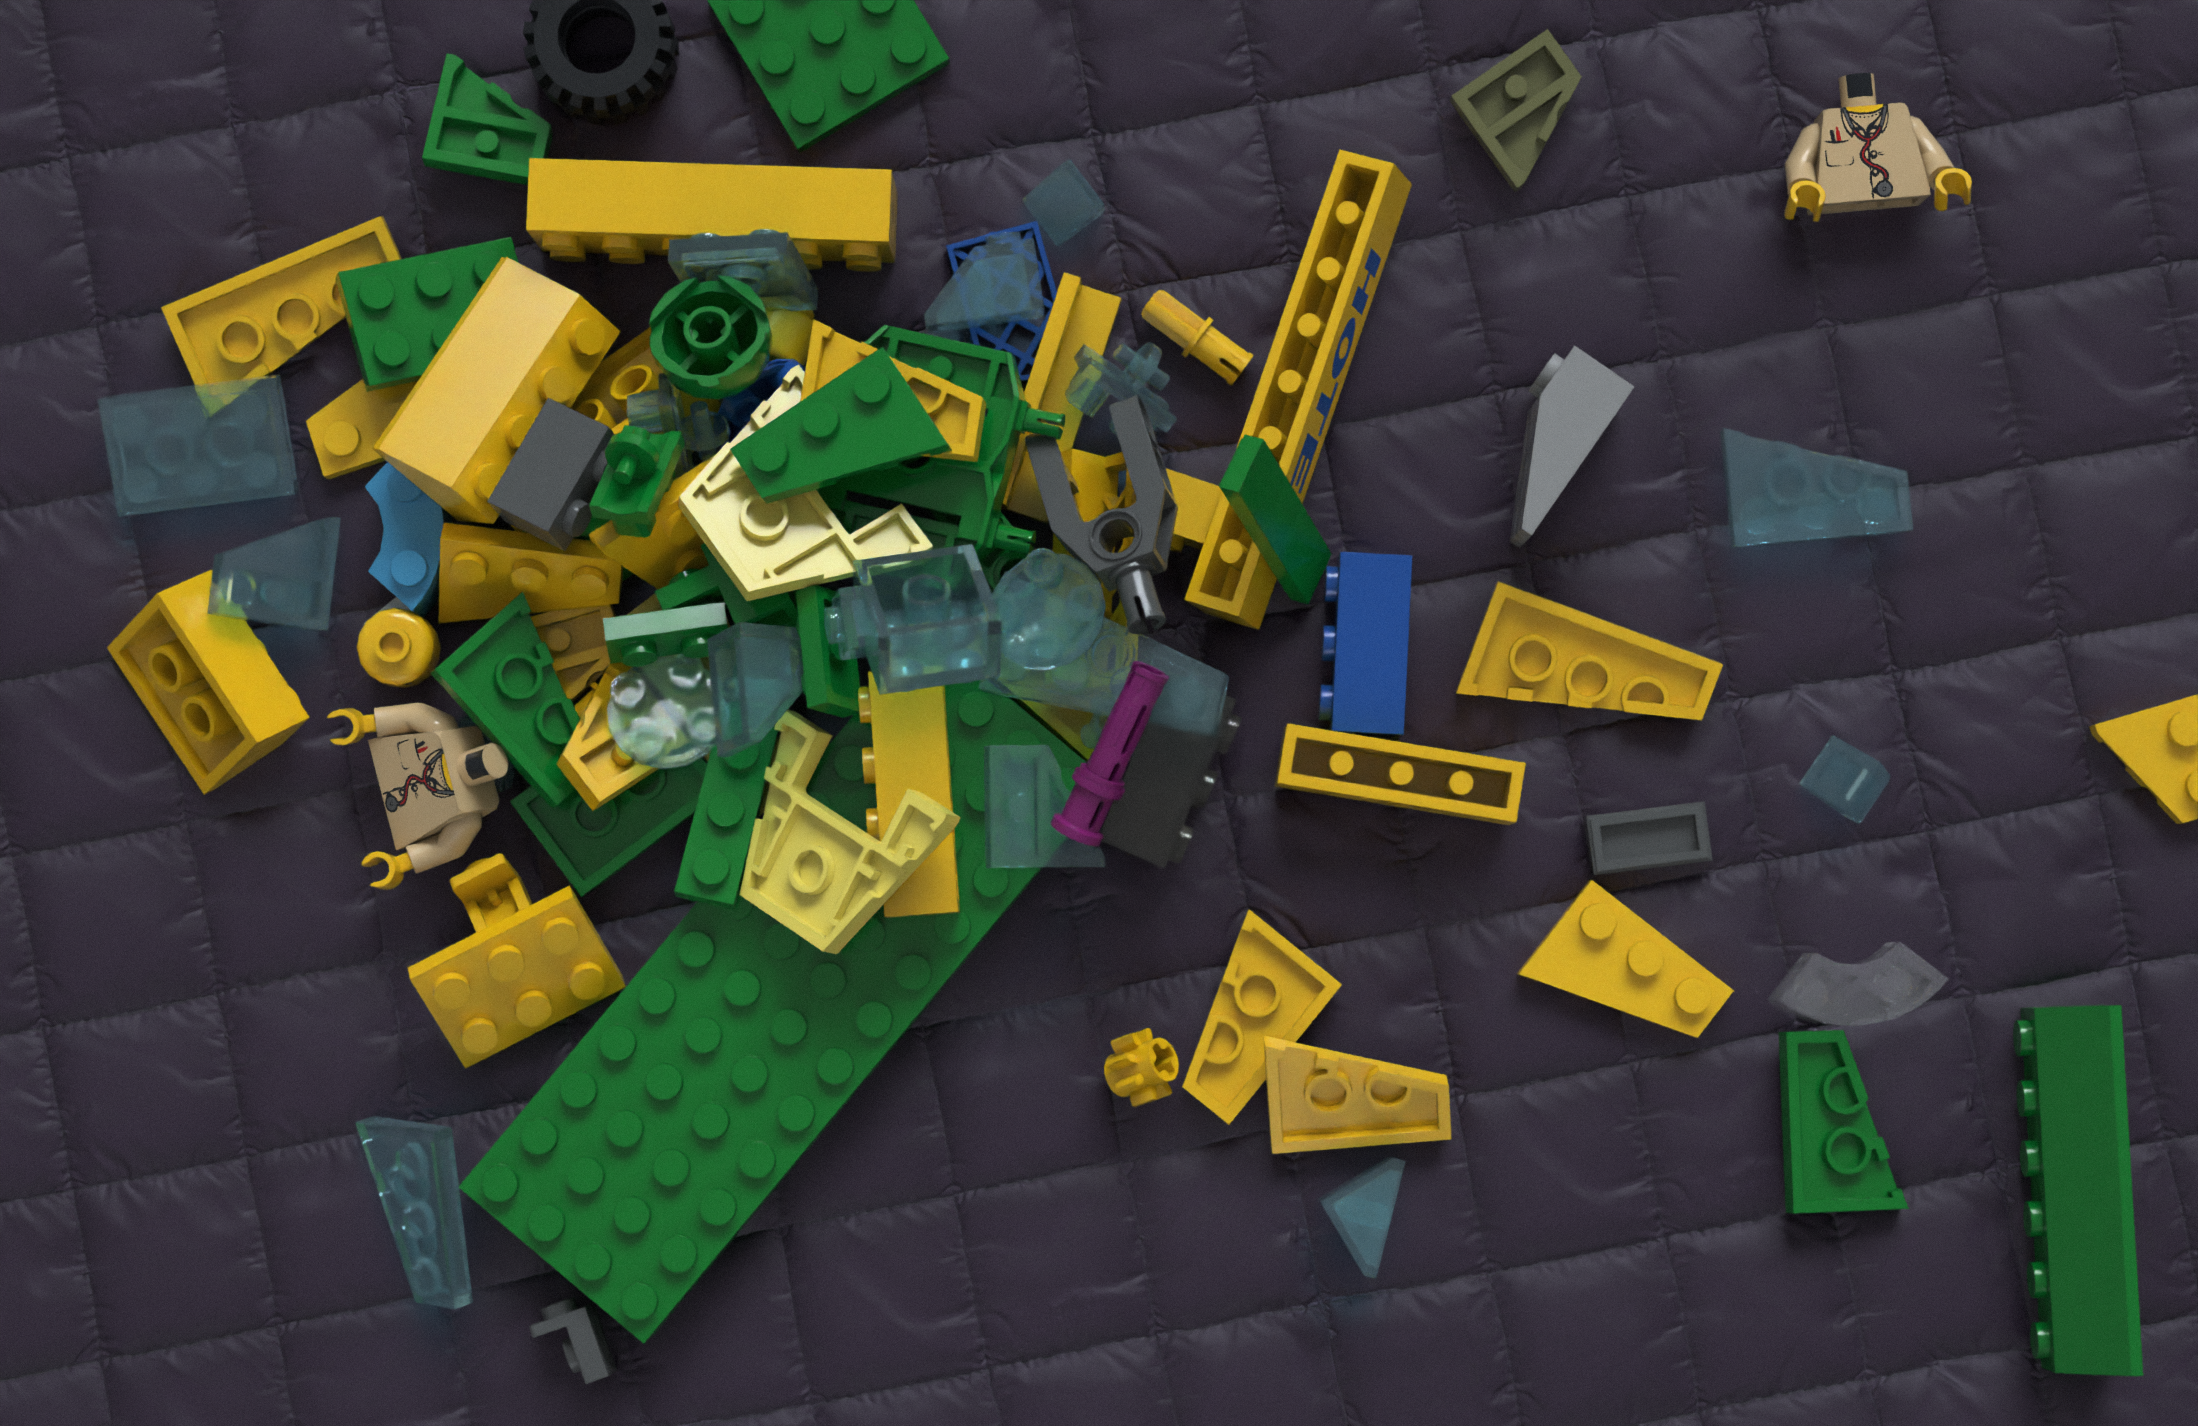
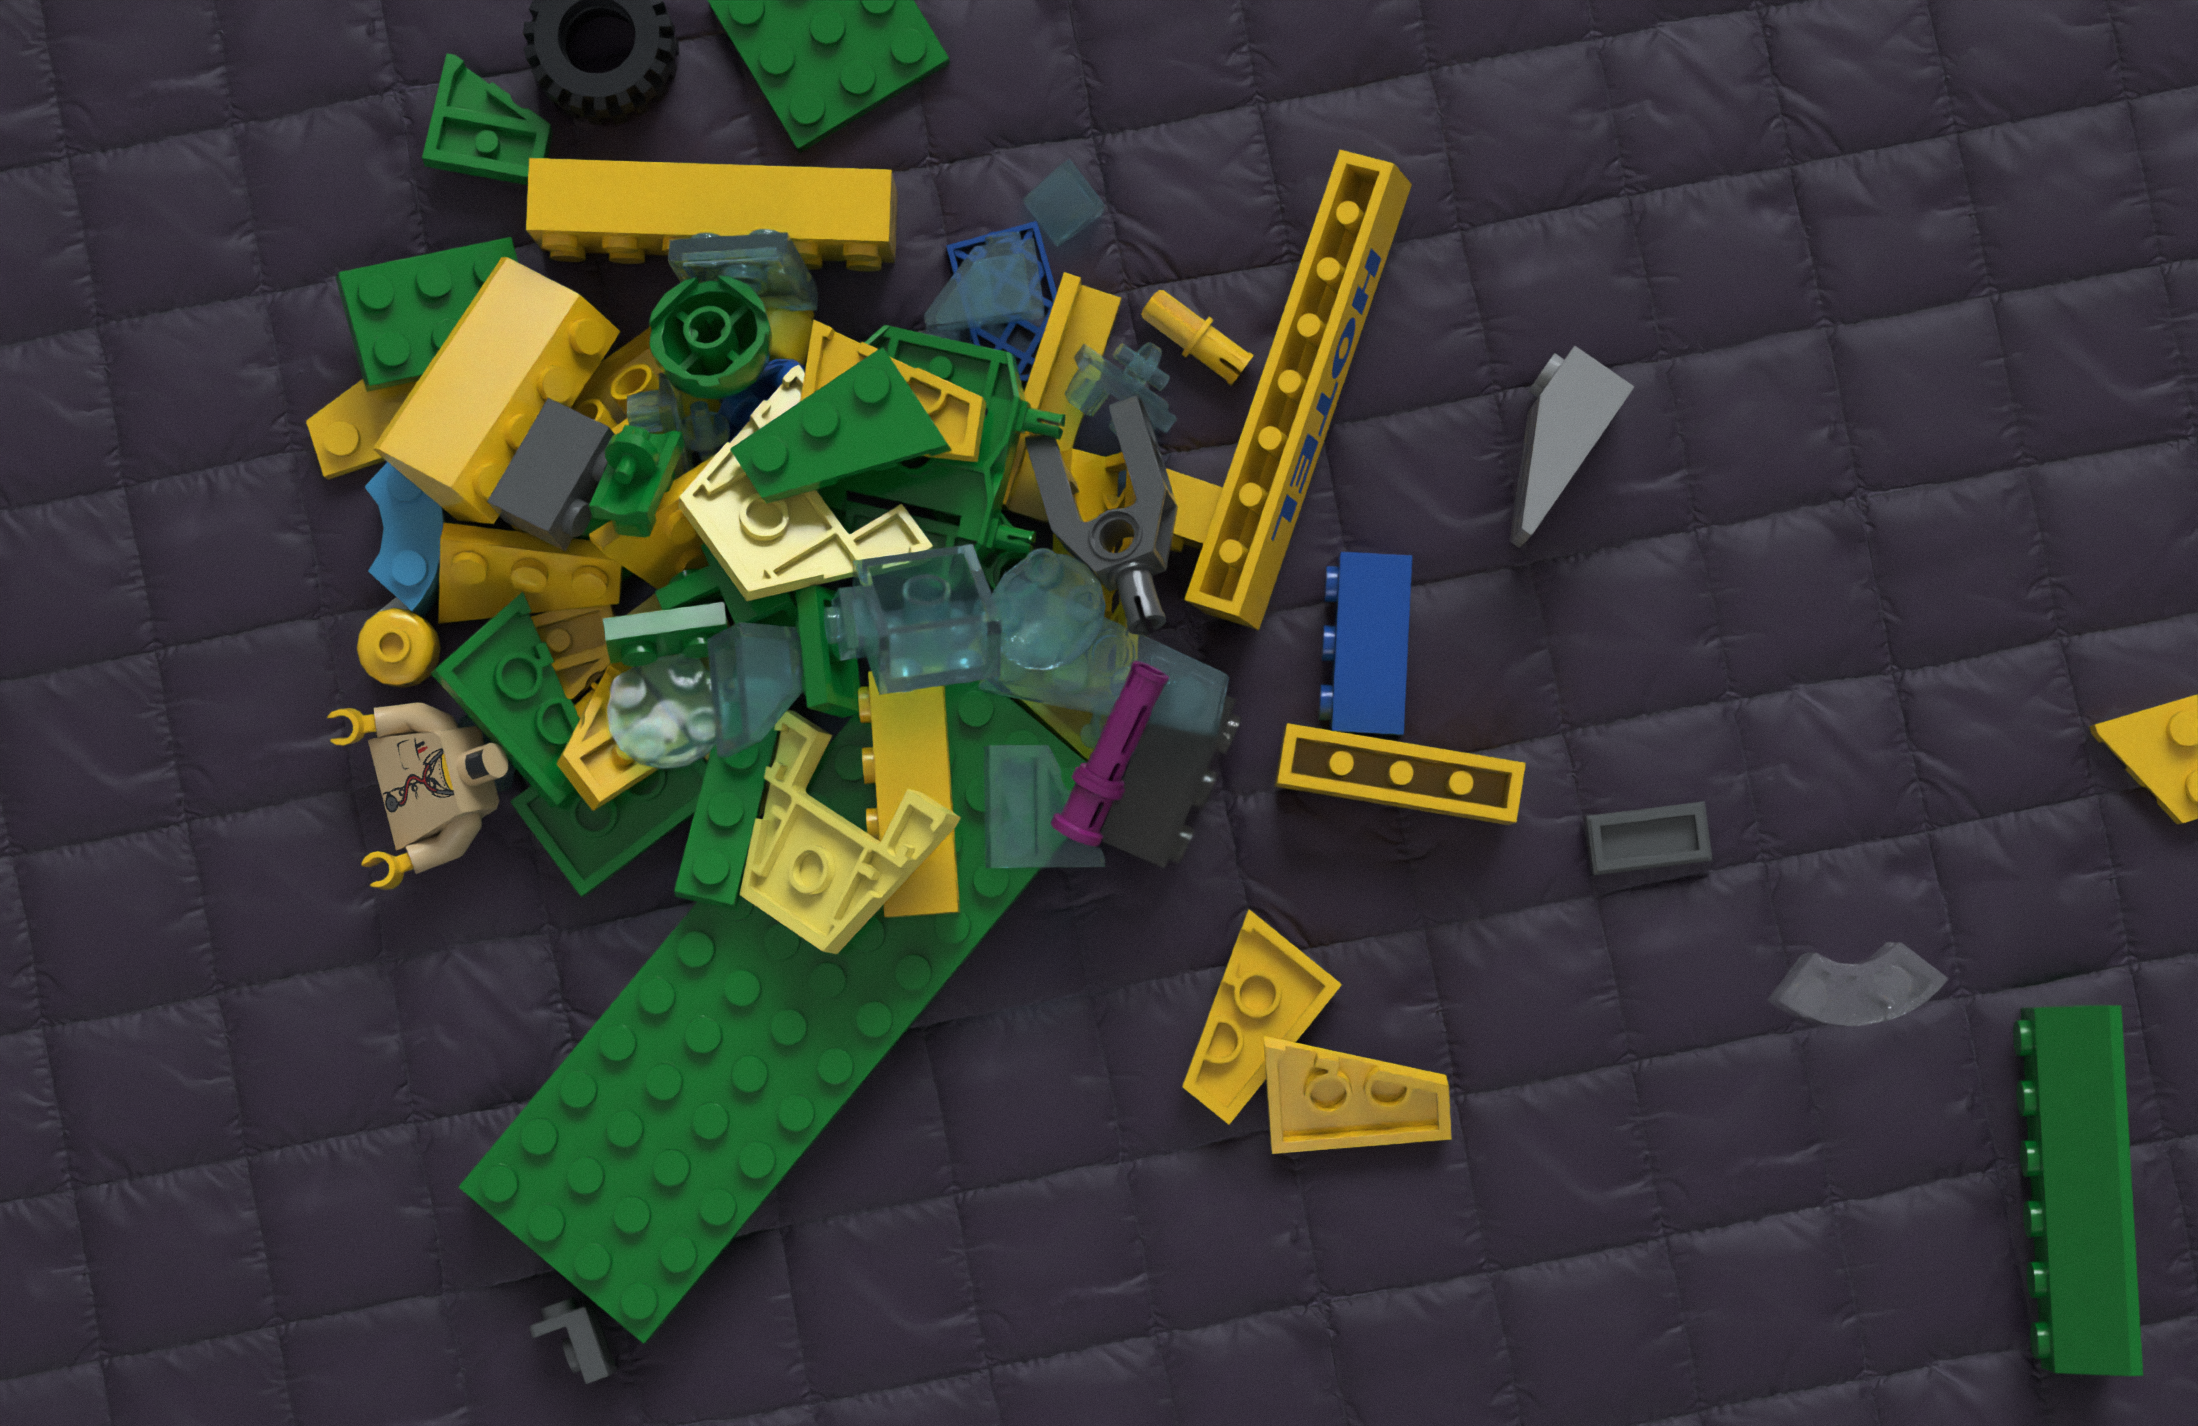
(198, 445): clear light blue plate -> none
(206, 683): yellow slope -> none
(274, 310): yellow wing -> none
(279, 577): clear light blue wing -> none
(422, 1204): clear light blue wing -> none
(490, 891): yellow bracket -> none
(516, 977): yellow plate -> none
(1141, 1067): yellow gear -> none
(1275, 518): green tile -> none
(1363, 1211): clear light blue slope -> none
(1519, 105): olive wing -> none
(1568, 657): yellow wing -> none
(1625, 963): yellow wing -> none
(1807, 495): clear light blue wing -> none
(1827, 1130): green wing -> none
(1846, 779): clear light blue slope -> none
(1868, 158): tan torso -> none

